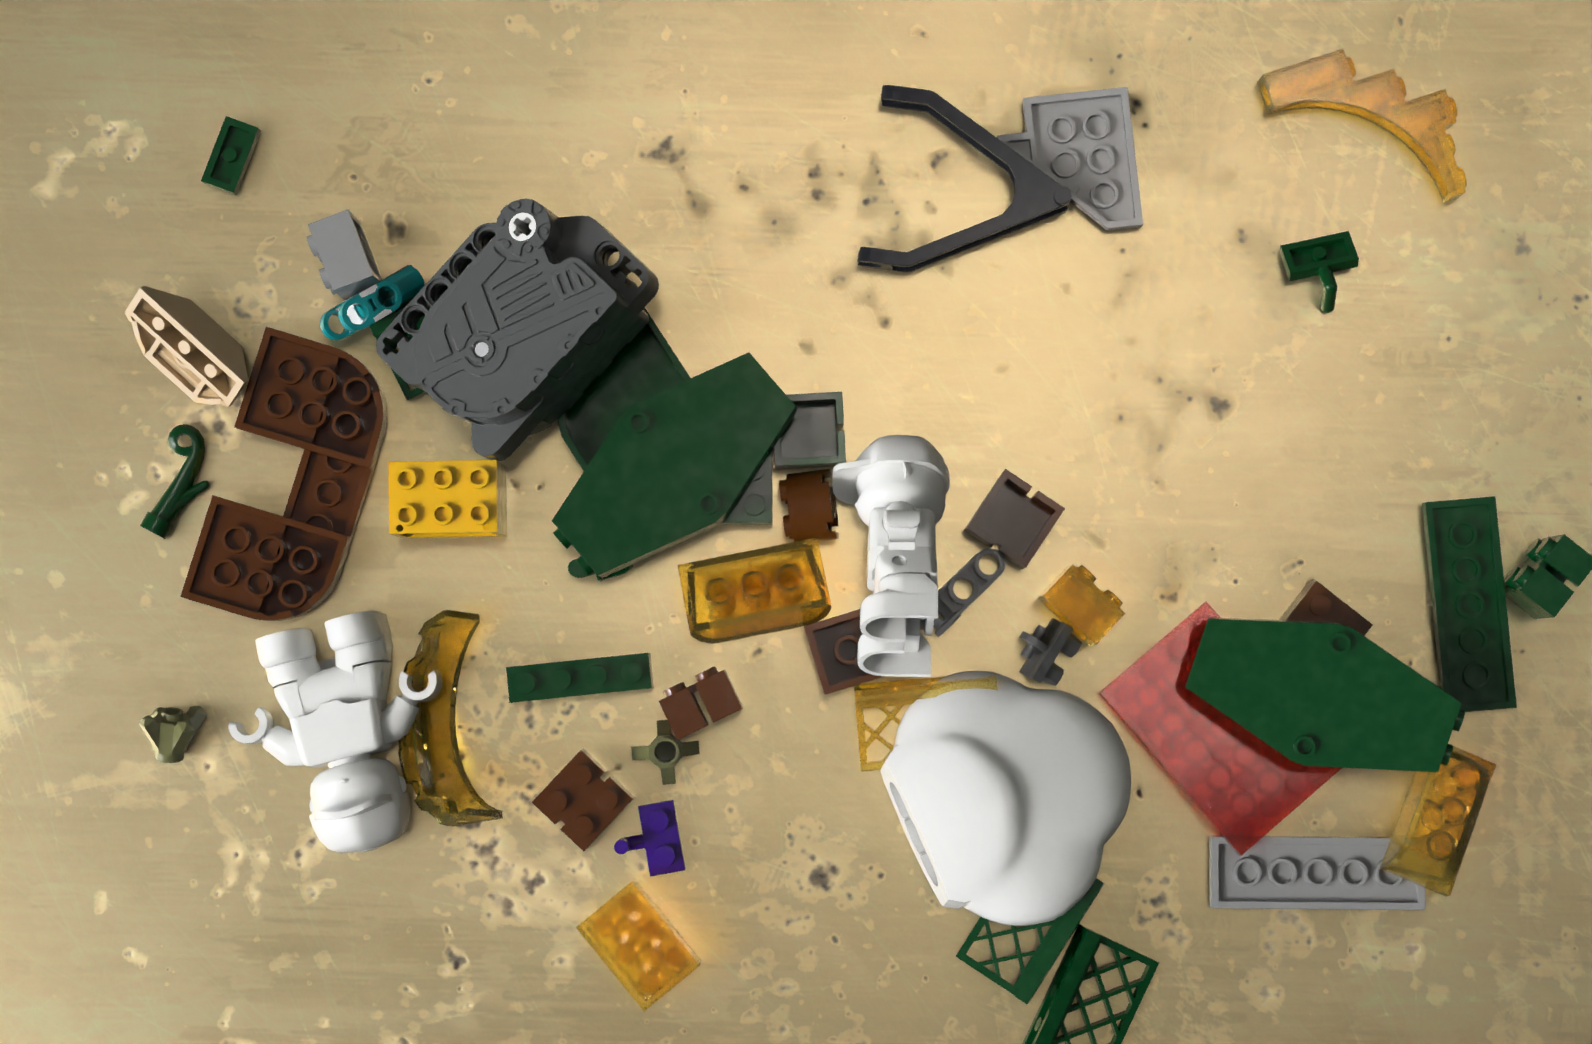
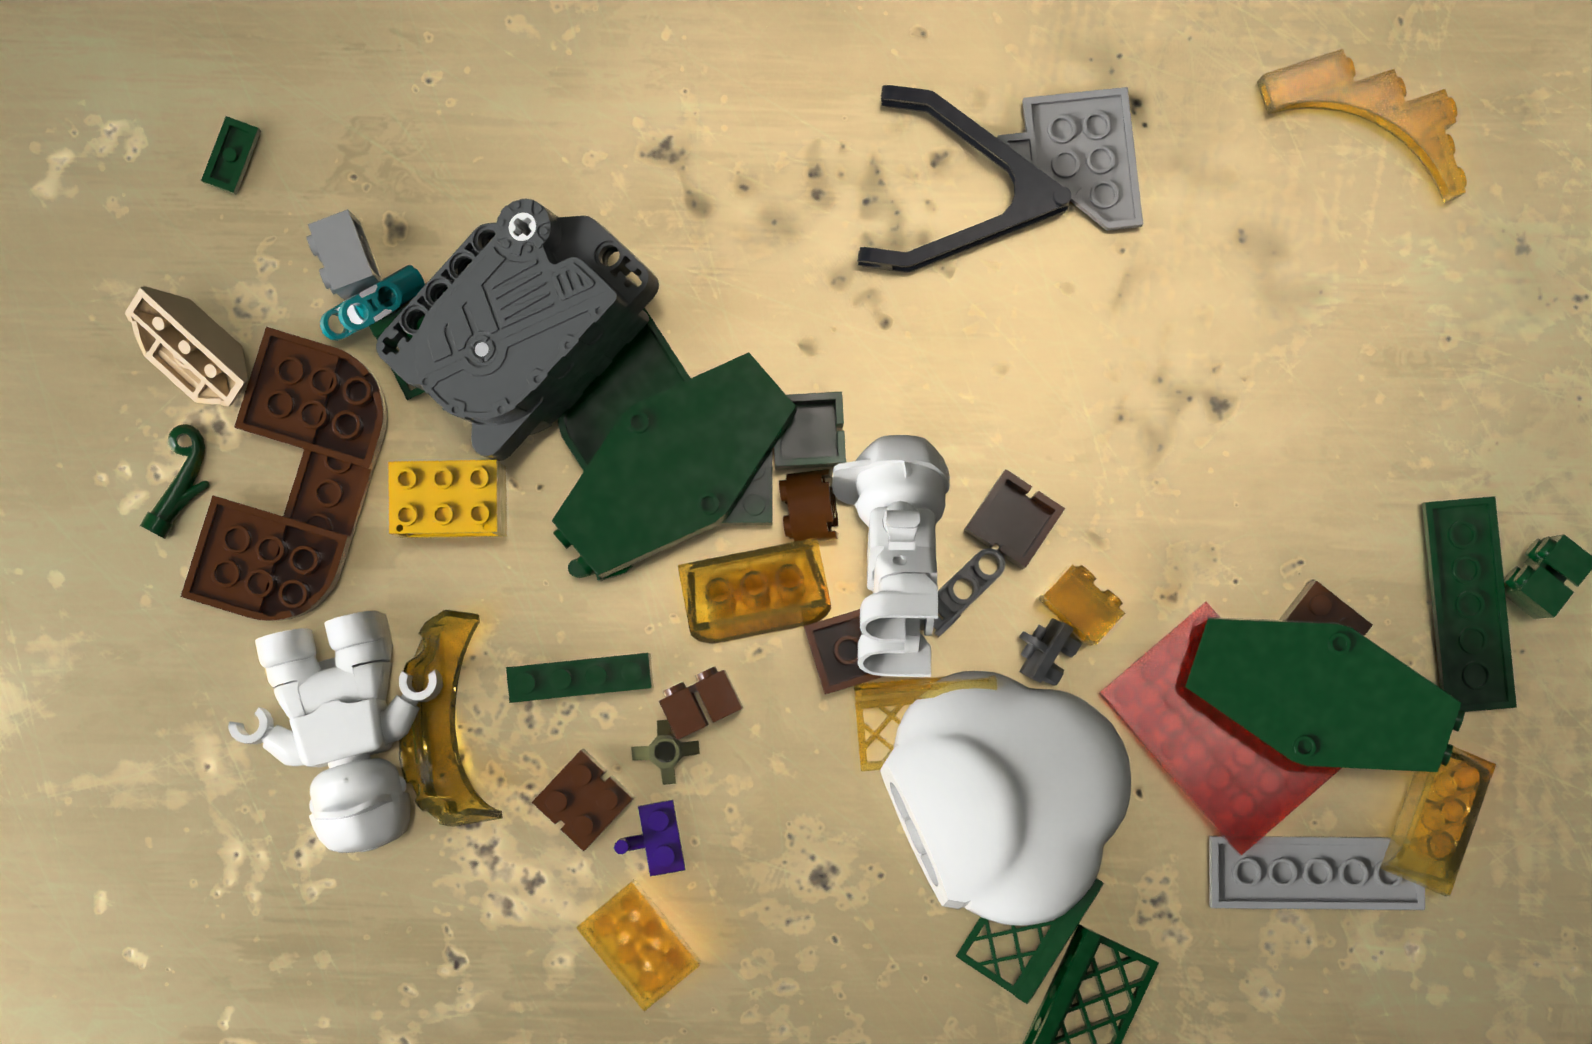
(172, 731): olive rock -> none
(1320, 257): dark green plate -> none

